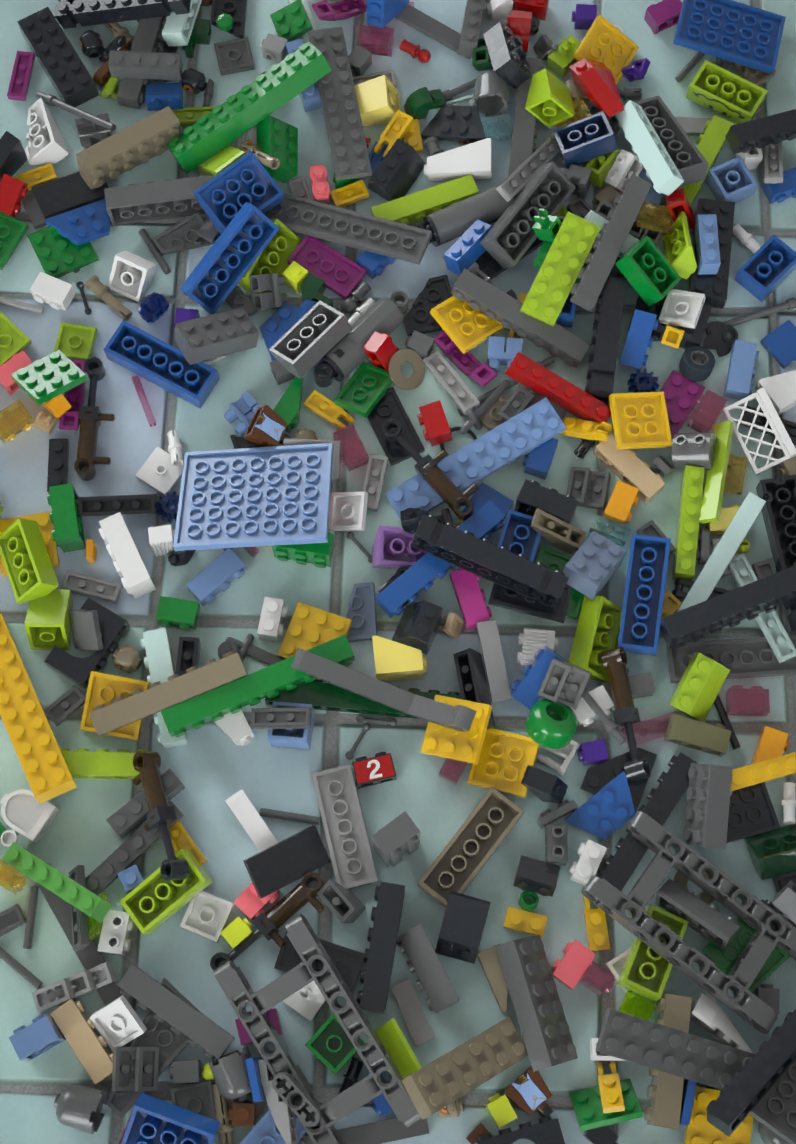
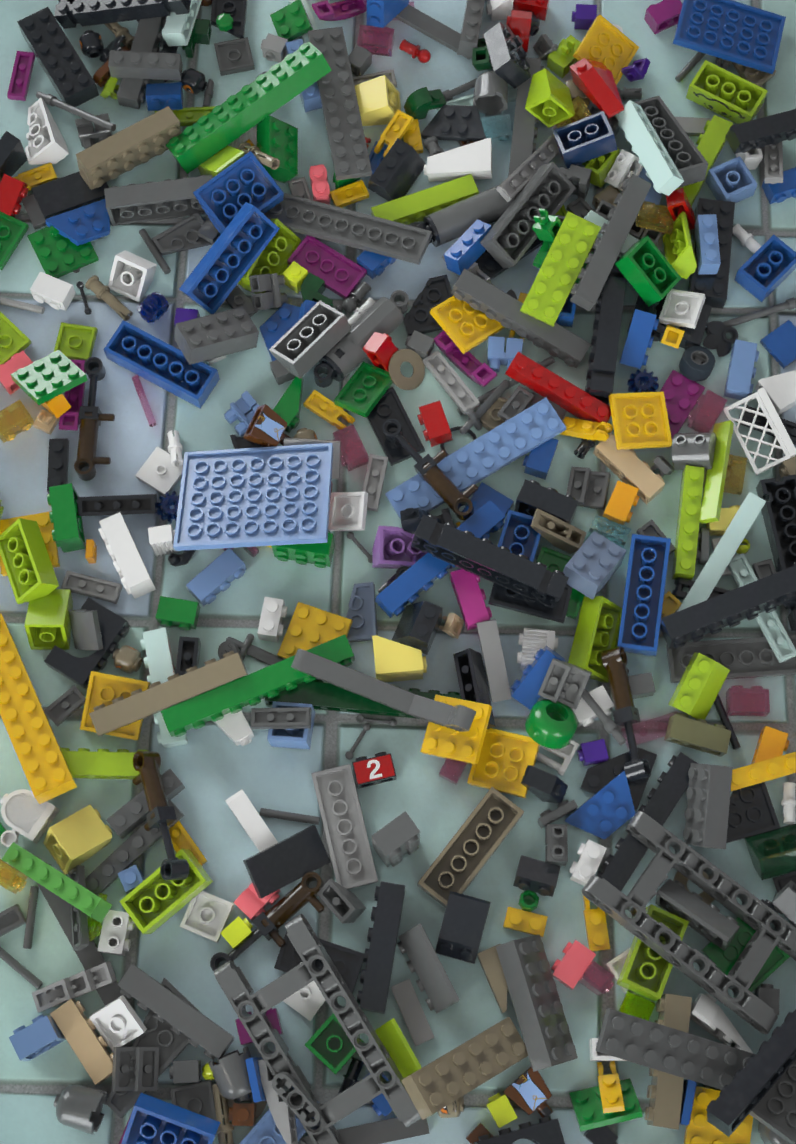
(77, 838): none -> light yellow slope

